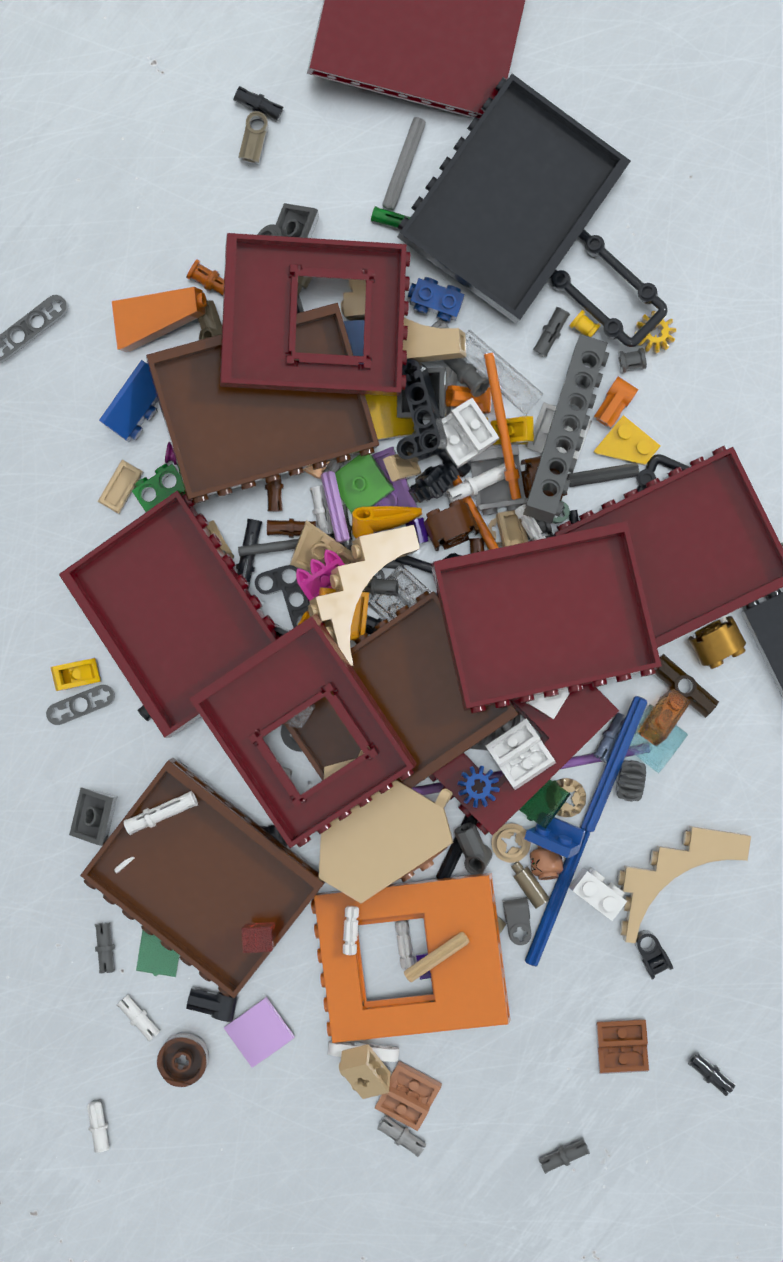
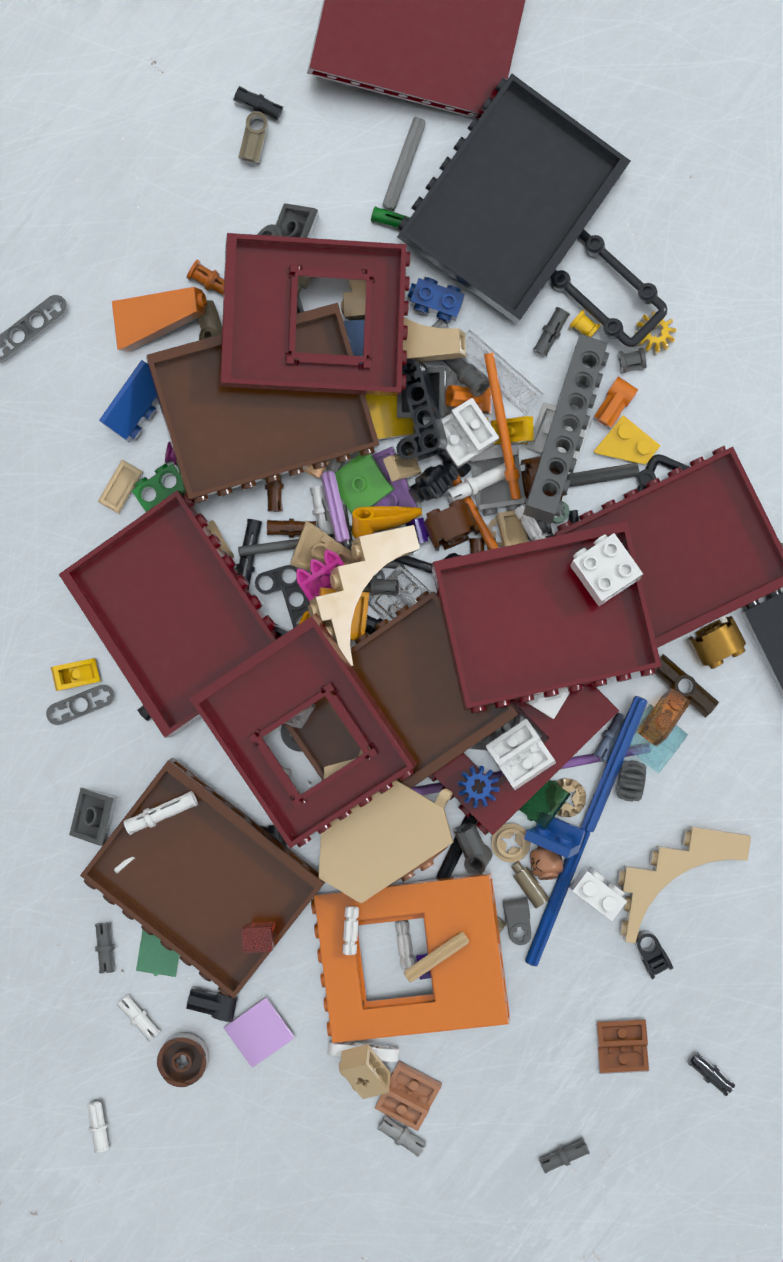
(605, 568): none -> white brick

